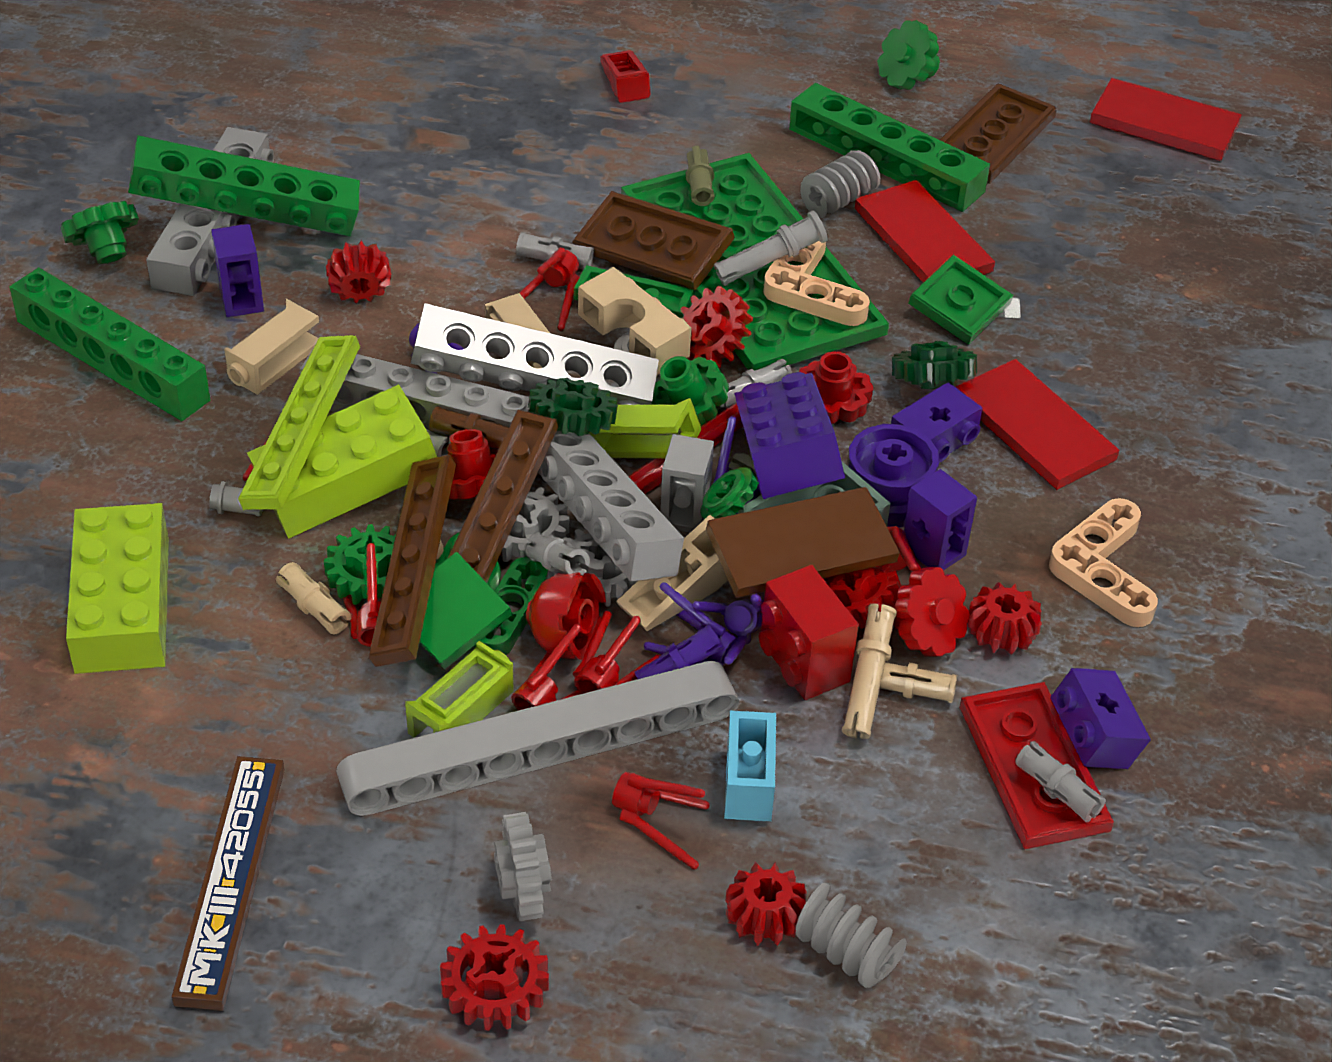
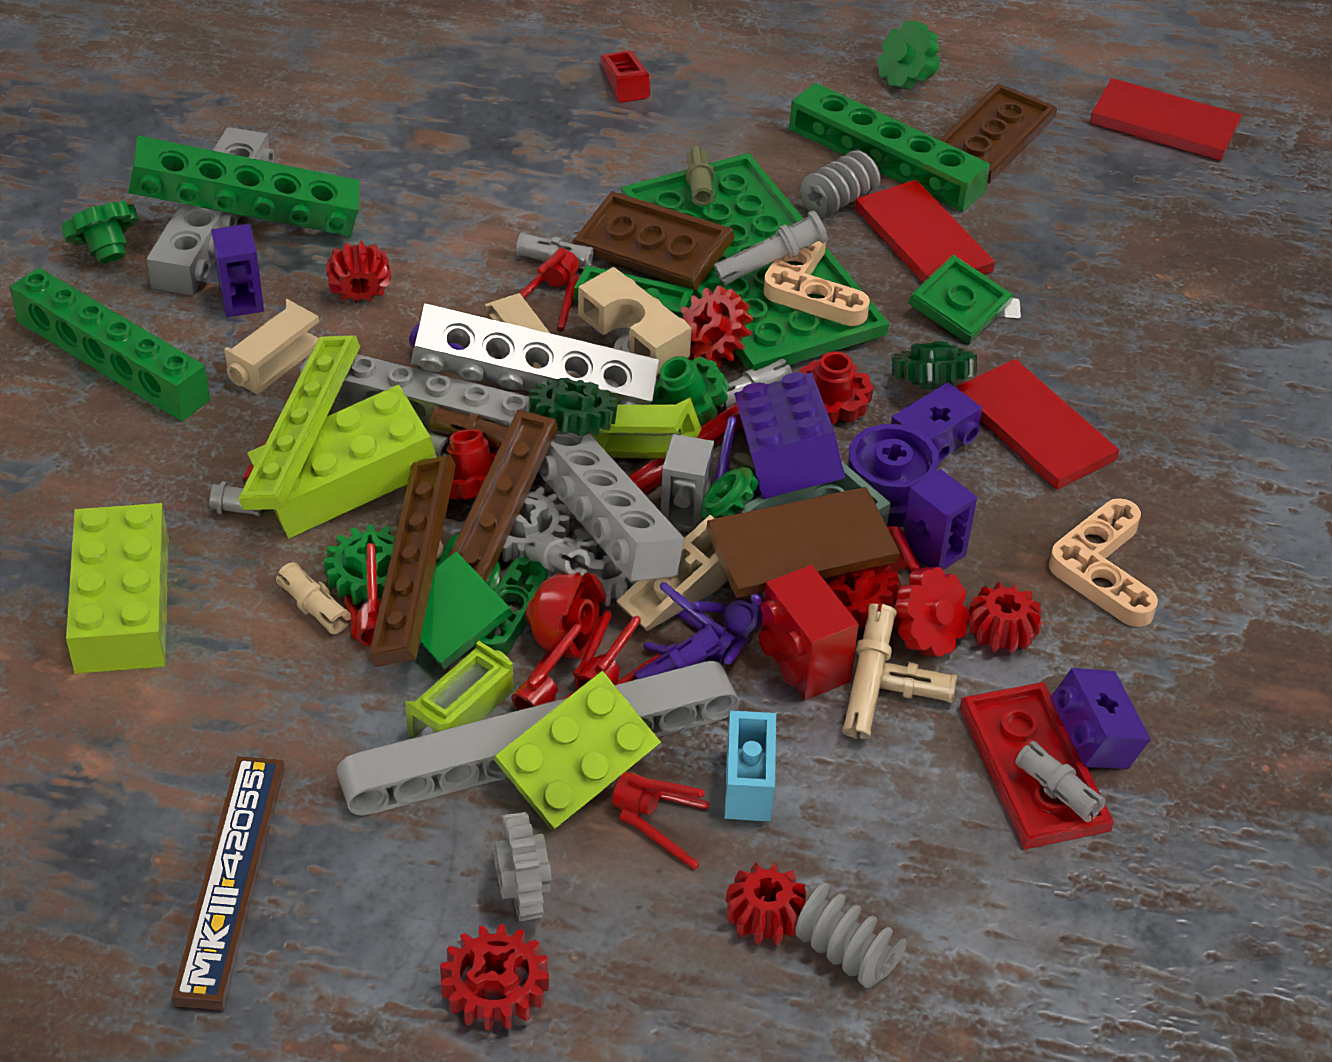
(576, 750): none -> lime plate

